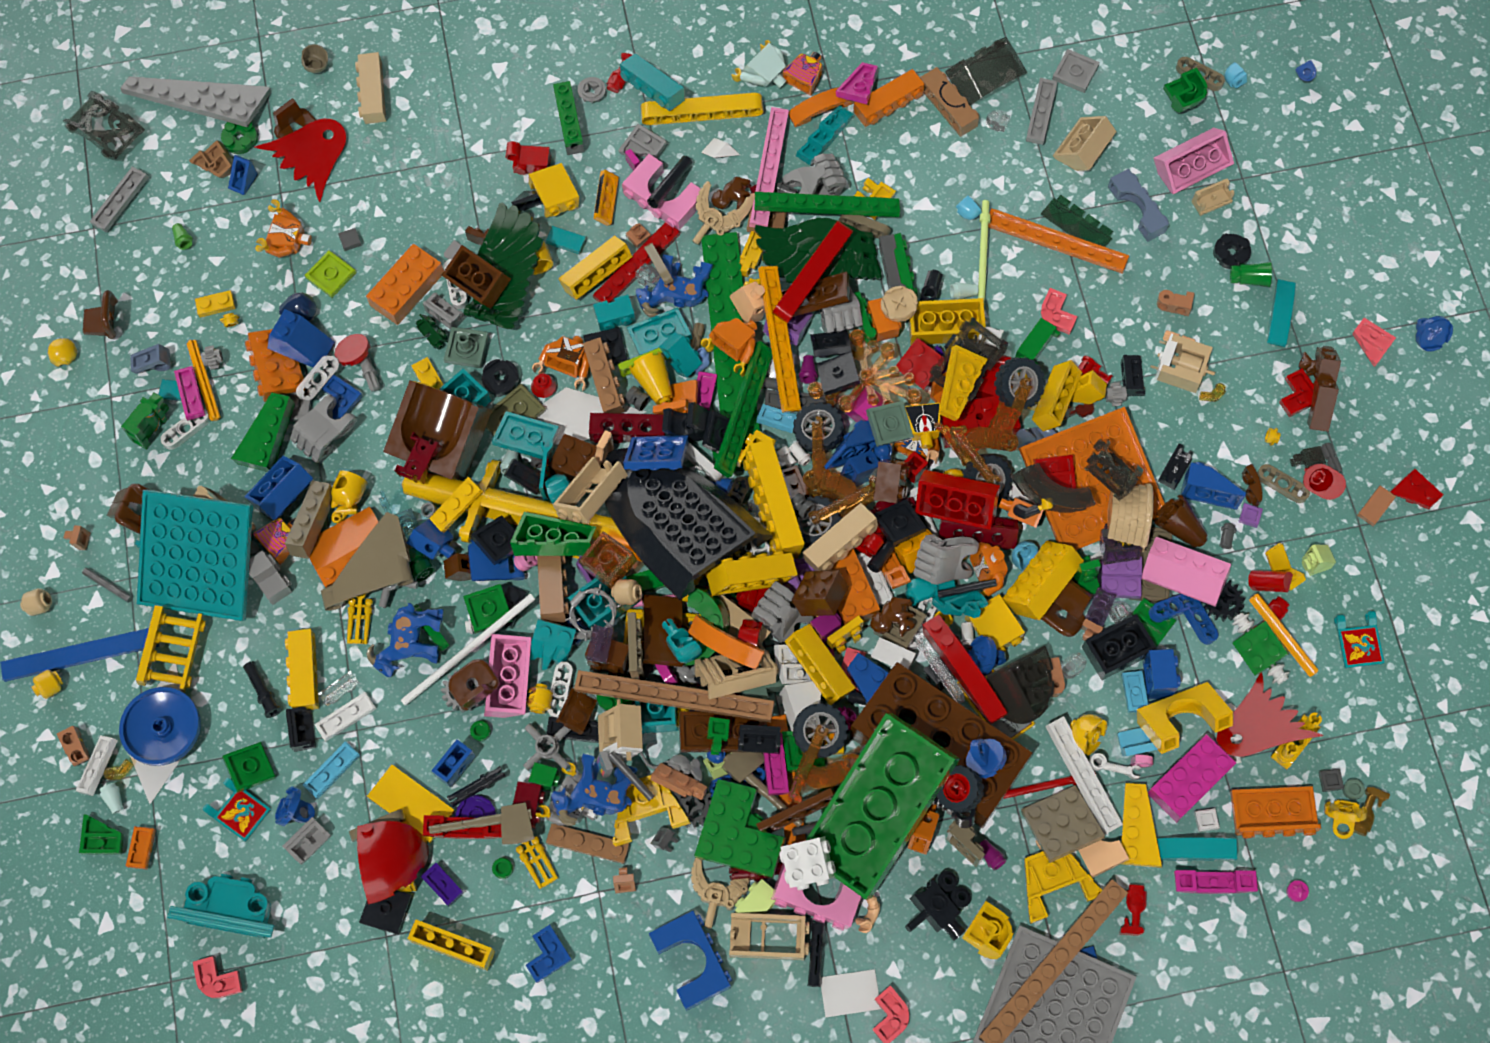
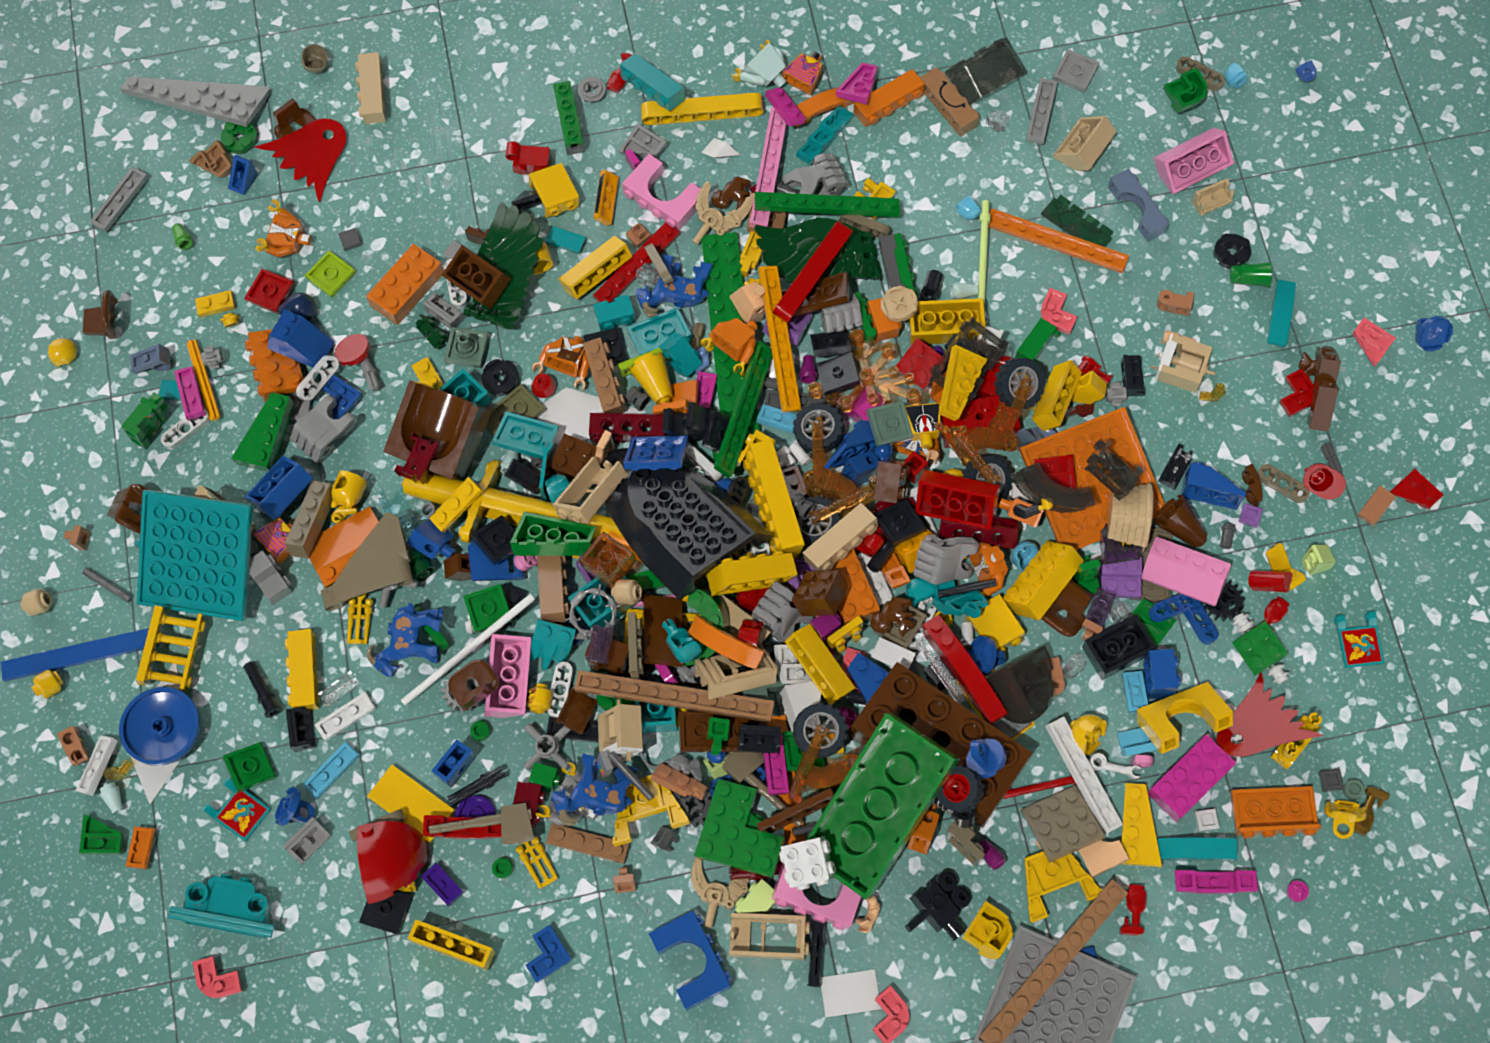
(89, 109): clear smoke fence -> none
(269, 290): none -> red plate
(669, 181): black piece -> none
(785, 106): none -> dark pink plate
(1272, 436): yellow plate -> none
(1283, 634): light orange axle -> none
(1308, 457): clear smoke plate -> none

